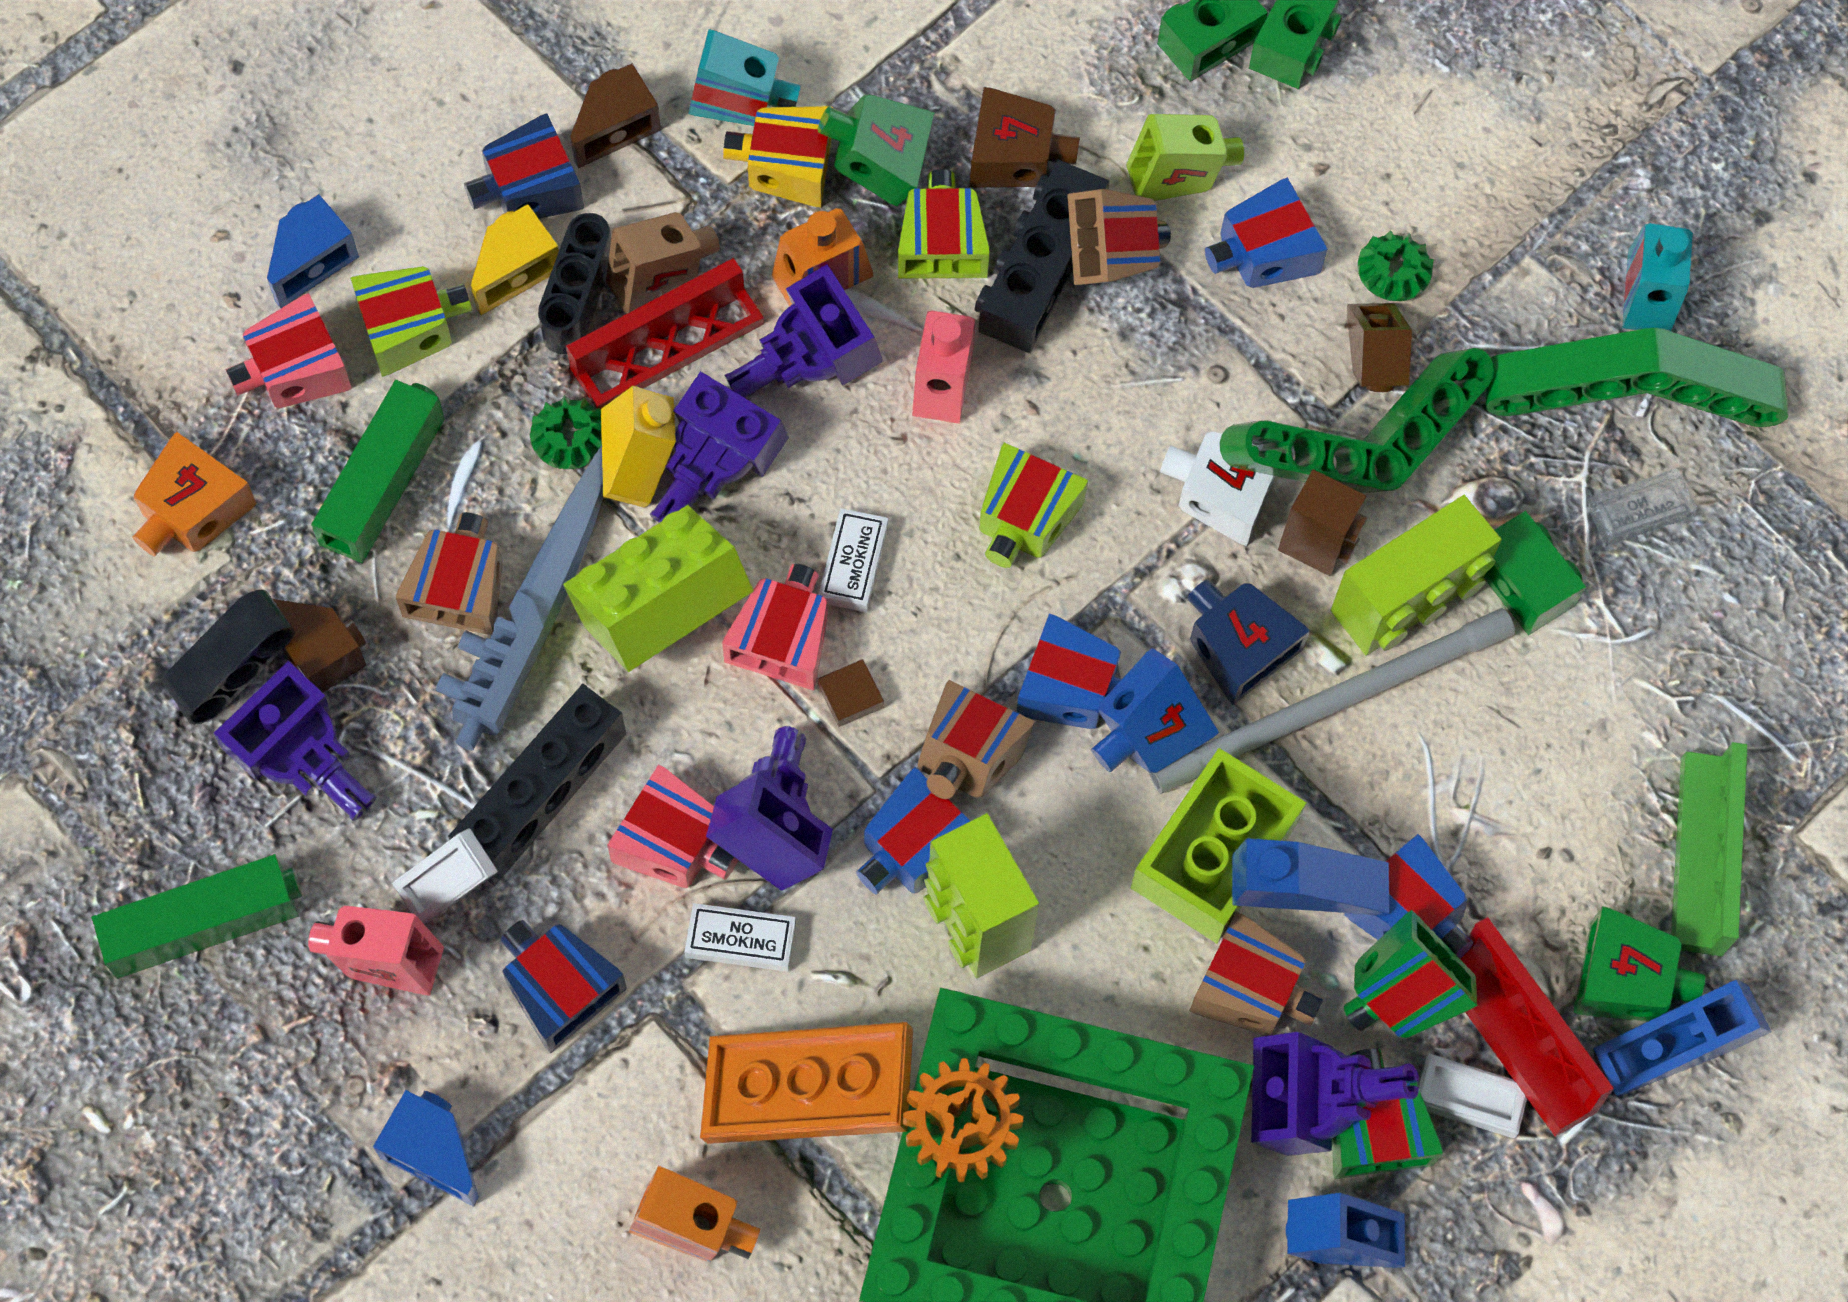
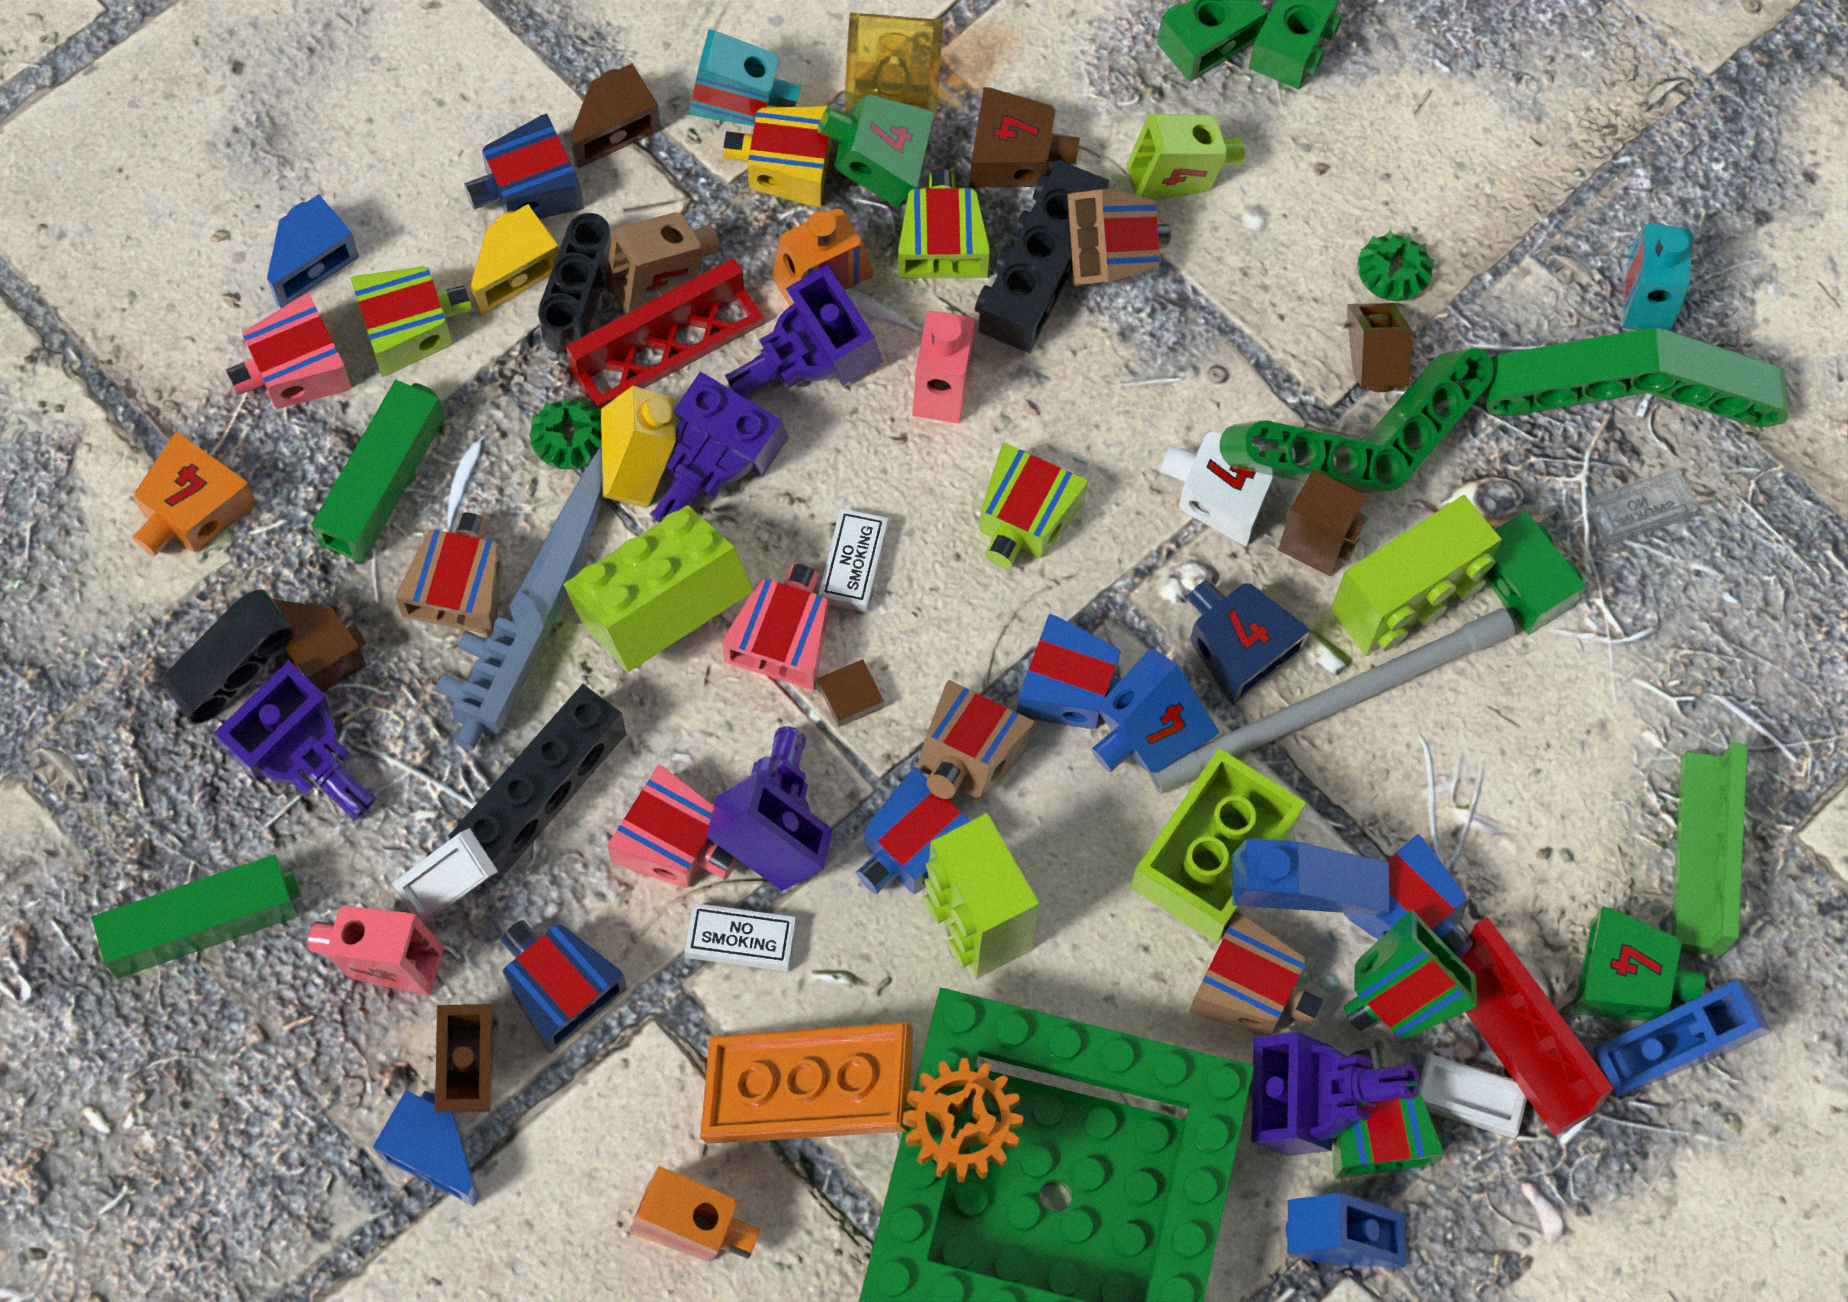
(464, 1058): none -> reddish brown slope
(894, 59): none -> clear yellow slope
(1269, 239): blue torso -> none

